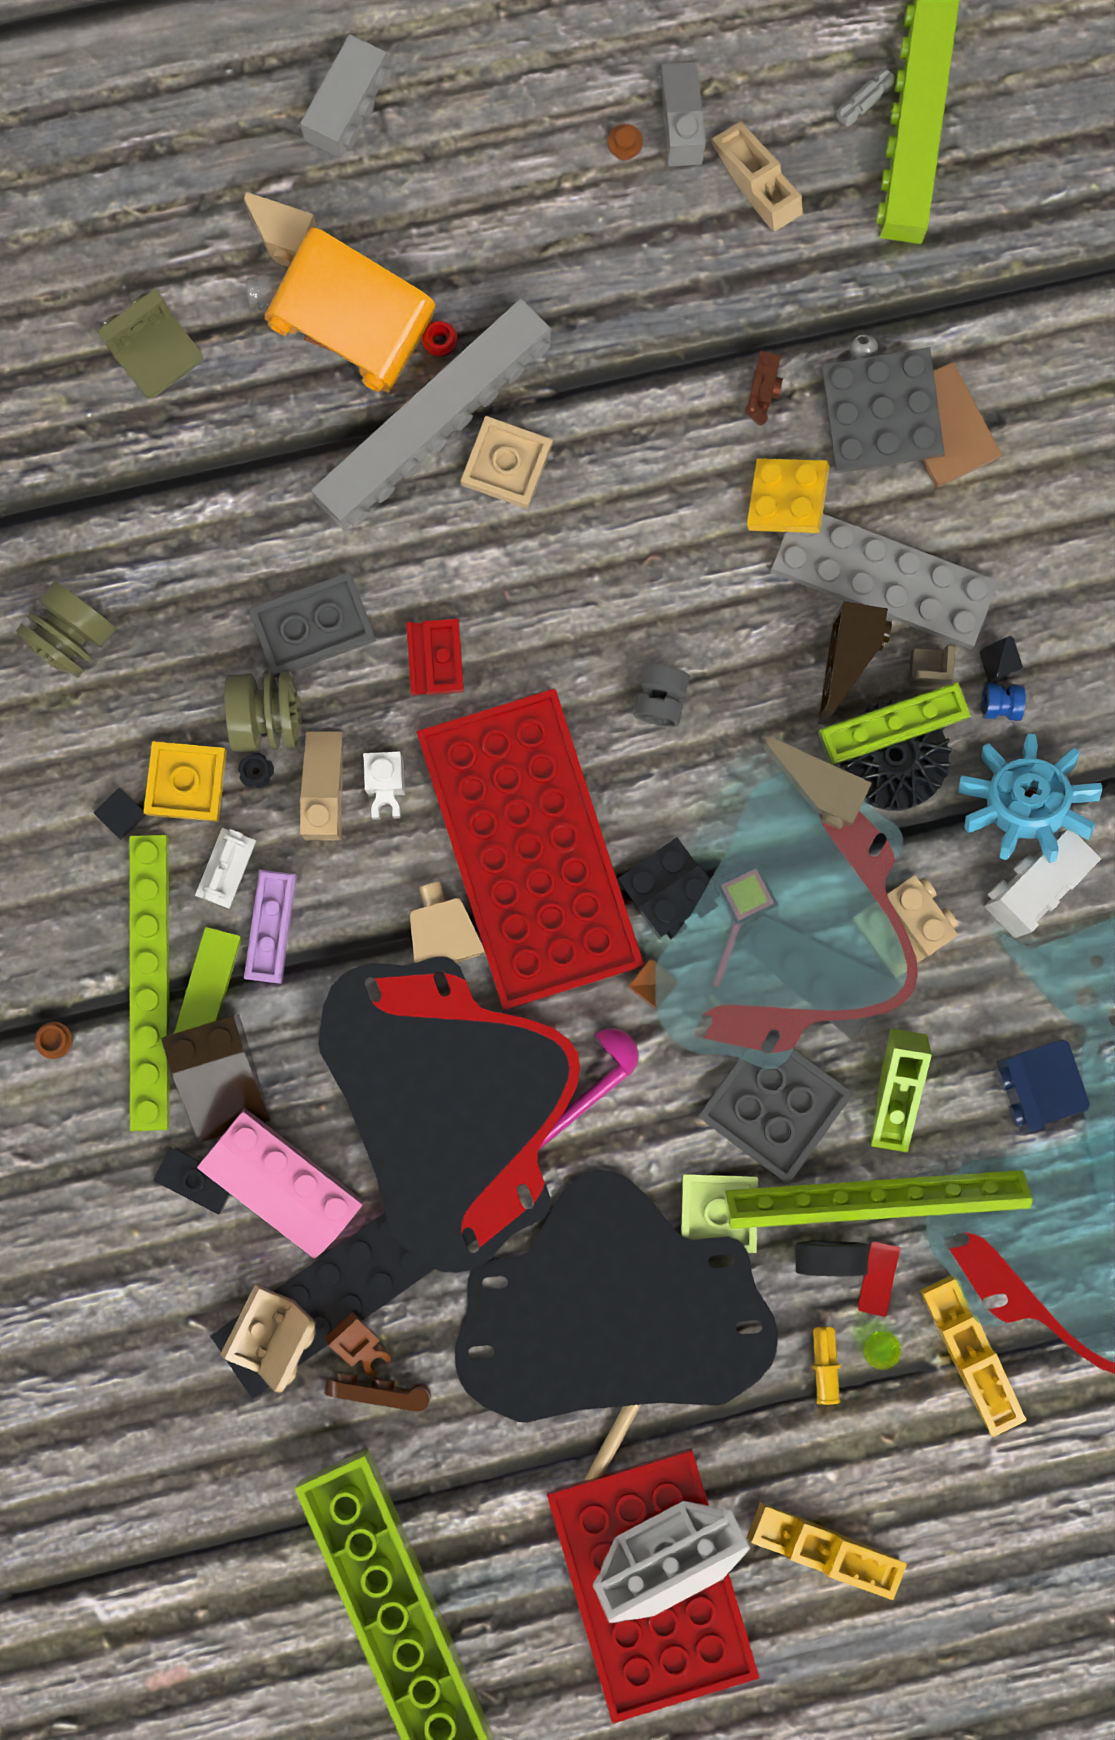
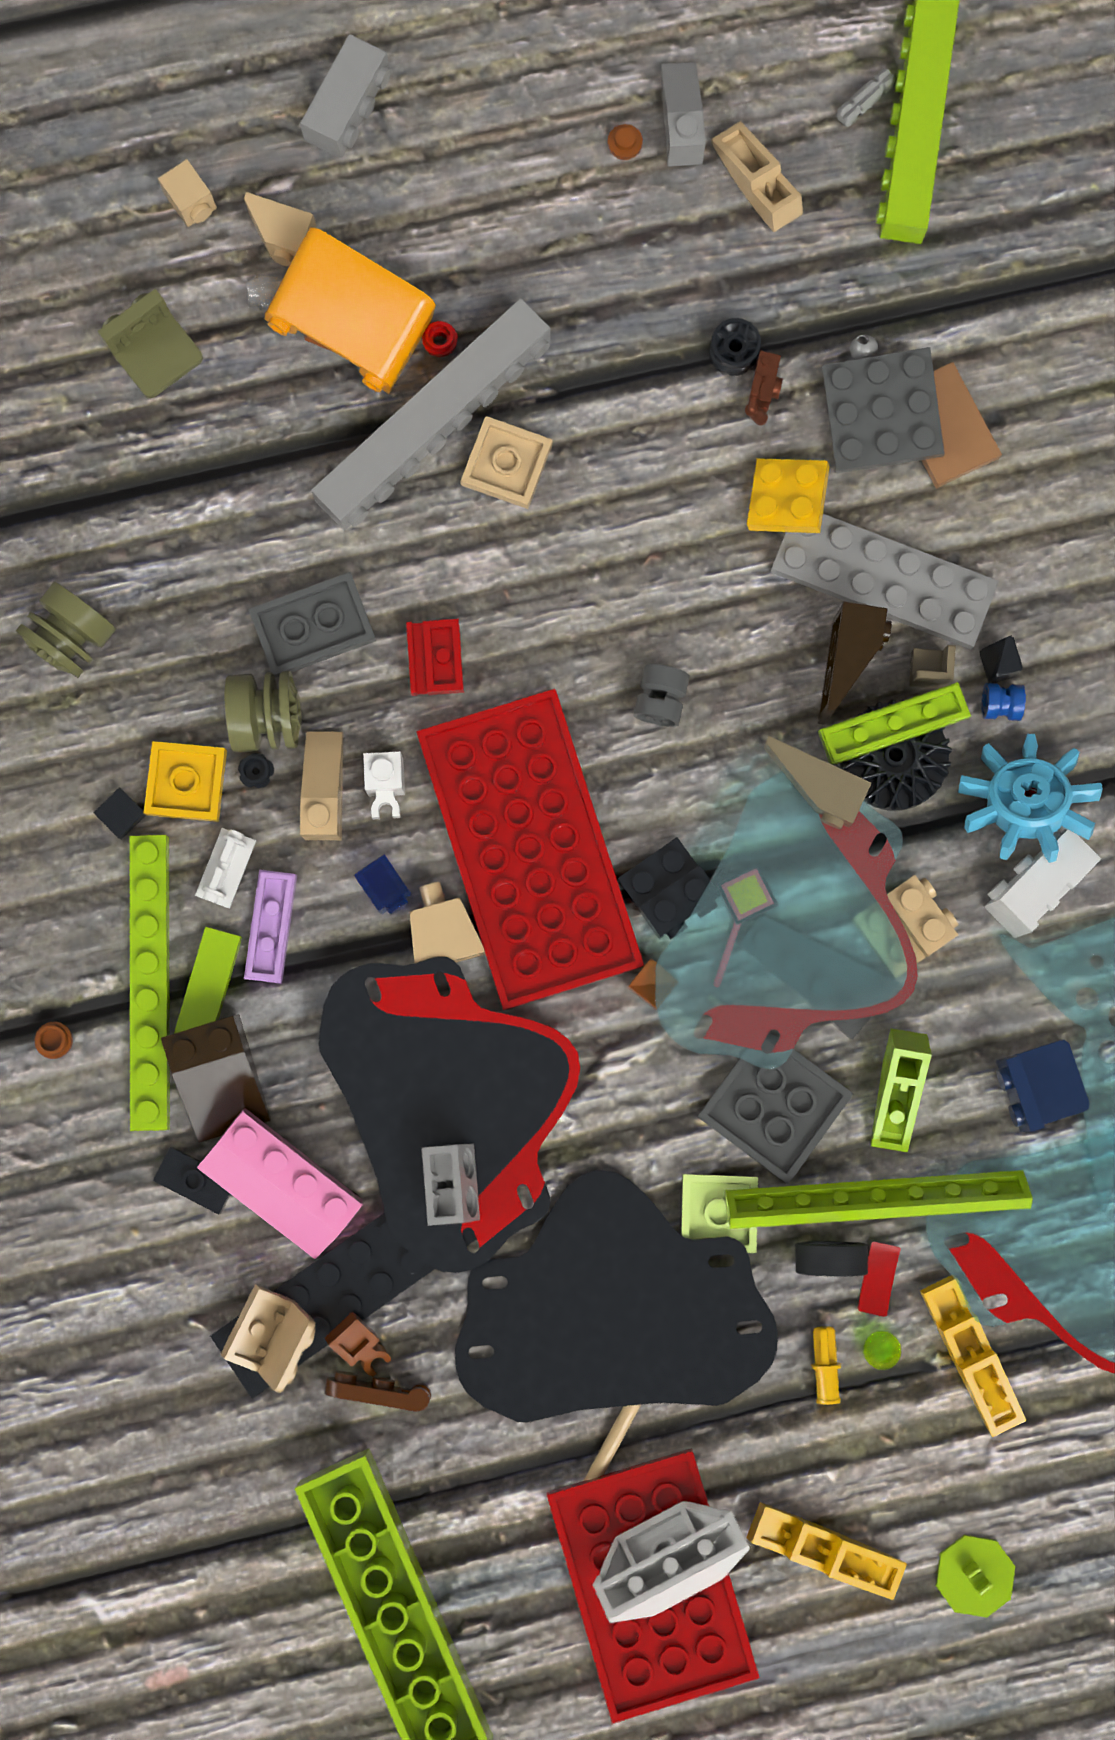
(187, 193): none -> tan brick
(383, 886): none -> clear blue brick
(450, 1184): none -> light grey brick
(625, 1053): dark pink piece -> none
(744, 336): none -> black wheel
(975, 1576): none -> lime piece

